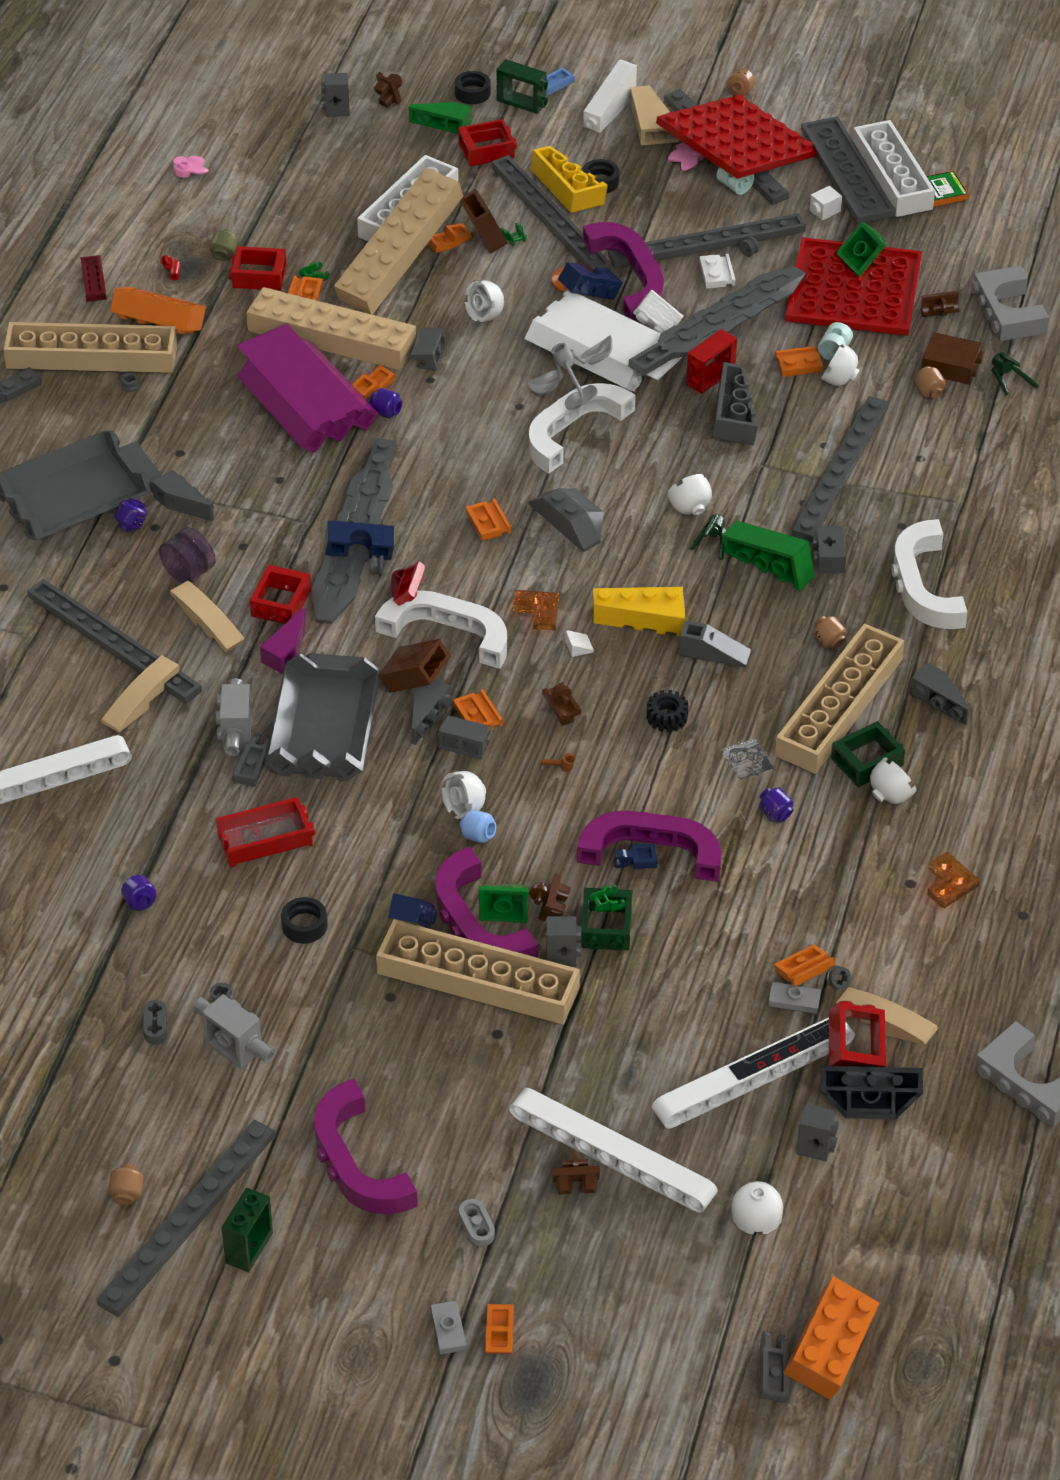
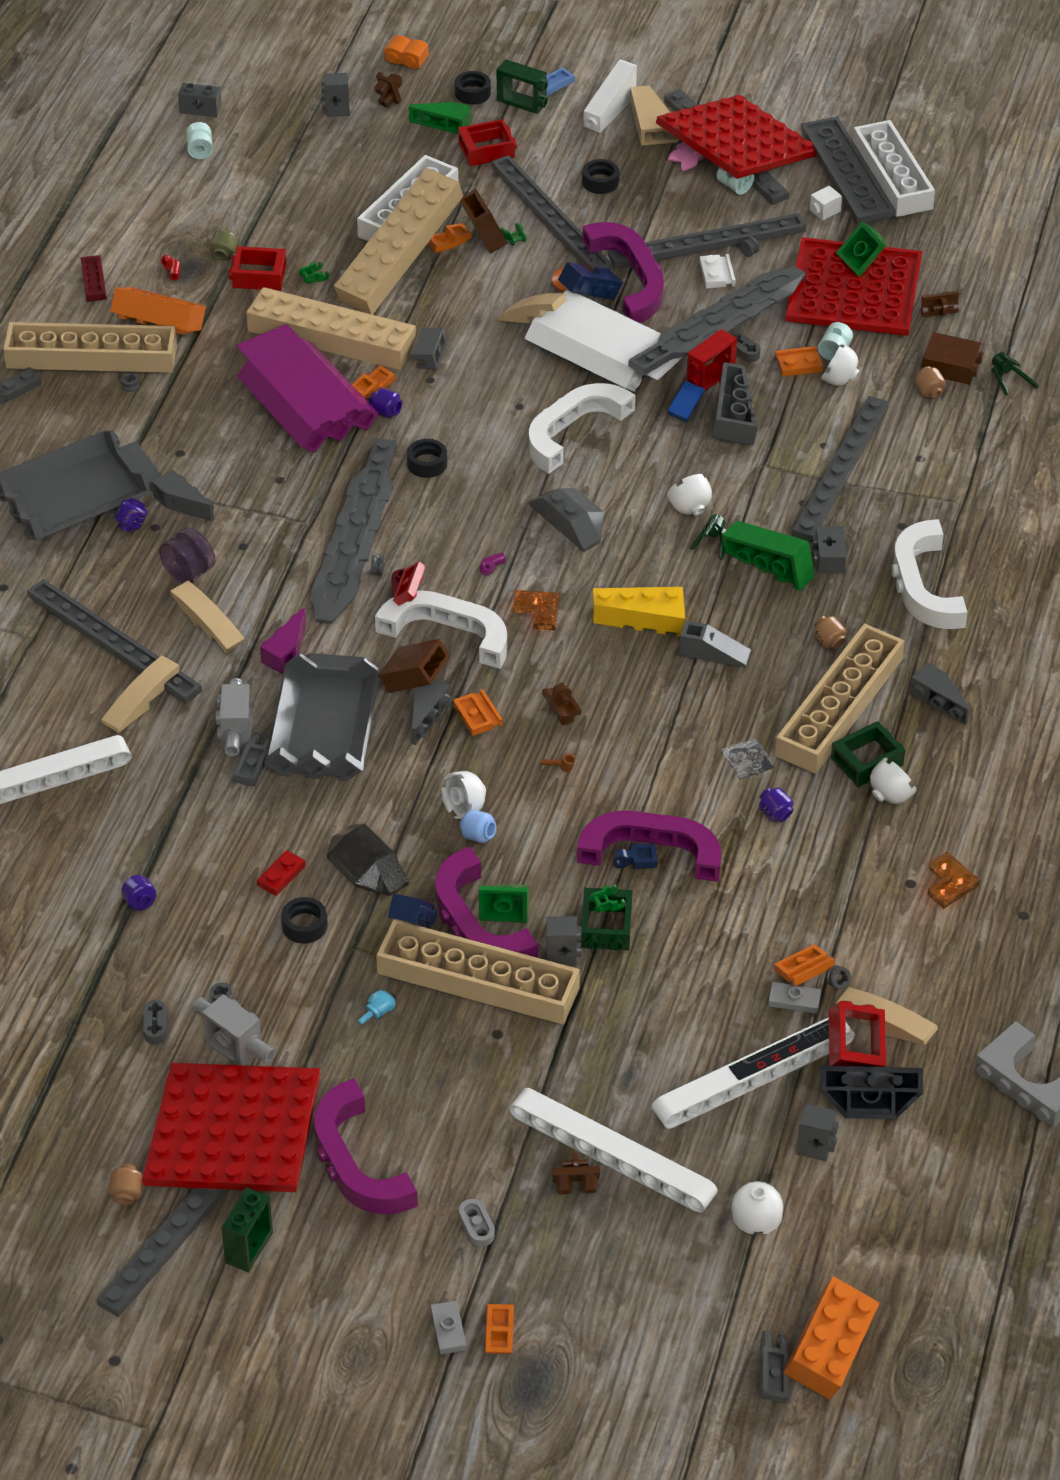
(185, 166): bright pink plate -> none
(199, 100): none -> dark grey brick
(199, 140): none -> light aqua wheel
(232, 1127): none -> red plate
(264, 831): red door -> none
(281, 873): none -> red plate
(285, 580): red window -> none
(306, 287): orange plate -> none
(366, 860): none -> clear smoke wedge
(375, 537): dark blue arch -> none
(379, 1004): none -> medium azure piece
(406, 51): none -> orange brick
(427, 469): none -> black tyre
(464, 737): dark grey hinge -> none
(484, 300): white cylinder -> none
(488, 520): orange plate -> none
(489, 563): none -> magenta arm
(531, 307): none -> tan slope
(547, 895): reddish brown hips -> none
(564, 358): light grey plant -> none
(566, 180): yellow wedge -> none
(578, 643): white slope -> none
(657, 313): white brick -> none
(667, 701): black tyre -> none
(686, 401): none -> blue slope
(740, 82): medium nougat head -> none
(746, 348): none -> dark grey beam
(947, 188): tile -> none
(1008, 321): light grey arch -> none

